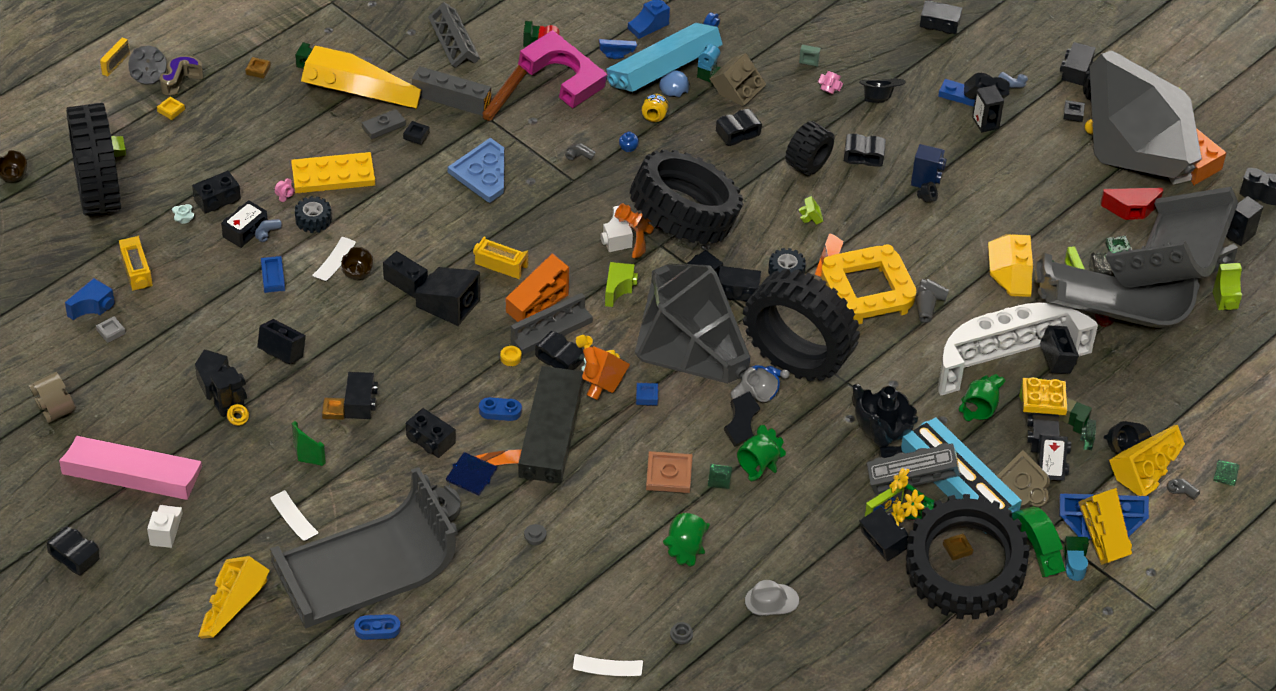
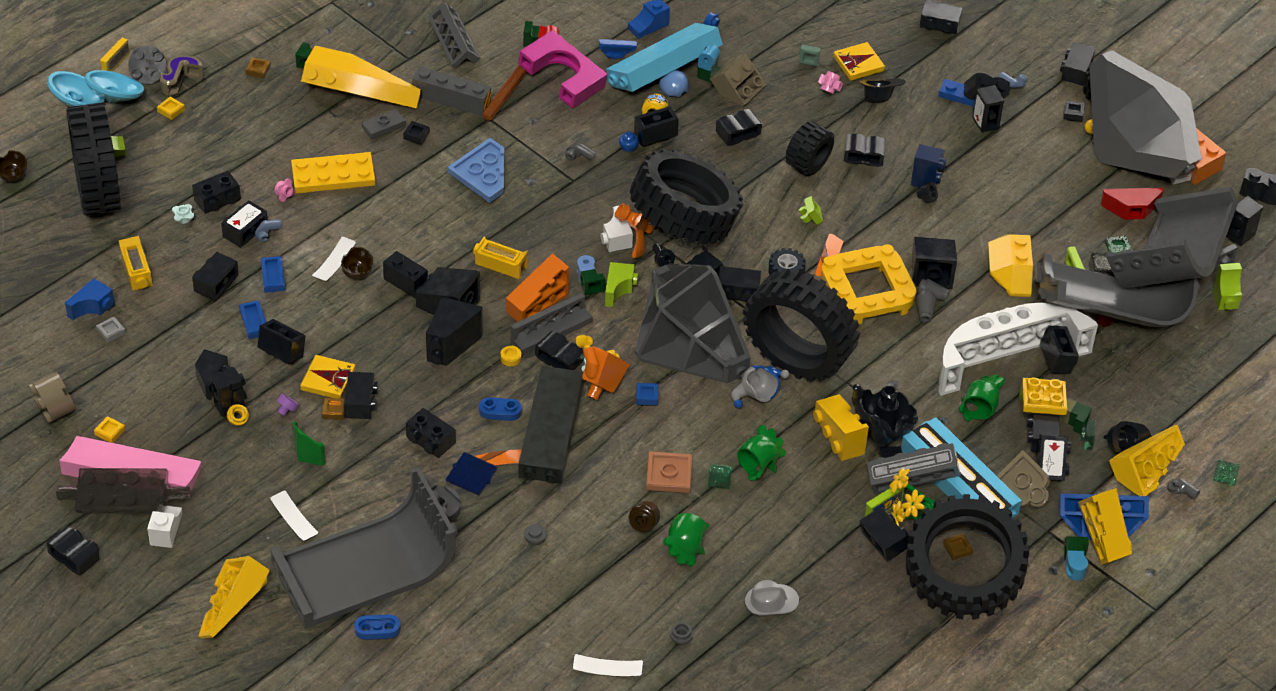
(72, 89): none -> medium azure dish
(109, 429): none -> yellow tile
(113, 86): none -> medium azure dish
(122, 490): none -> clear smoke plate
(215, 276): none -> black brick
(252, 318): none -> blue tile
(287, 404): none -> medium lavender tile
(313, 214): black wheel -> none
(327, 377): none -> yellow tile
(453, 330): none -> black slope
(588, 277): none -> dark green leg
(644, 516): none -> dark brown head
(656, 126): none -> black brick
(664, 256): none -> black plate
(743, 408): black tile -> none
(841, 427): none -> yellow wedge
(858, 61): none -> yellow tile
(934, 260): none -> black slope
(1043, 538): green arch -> none

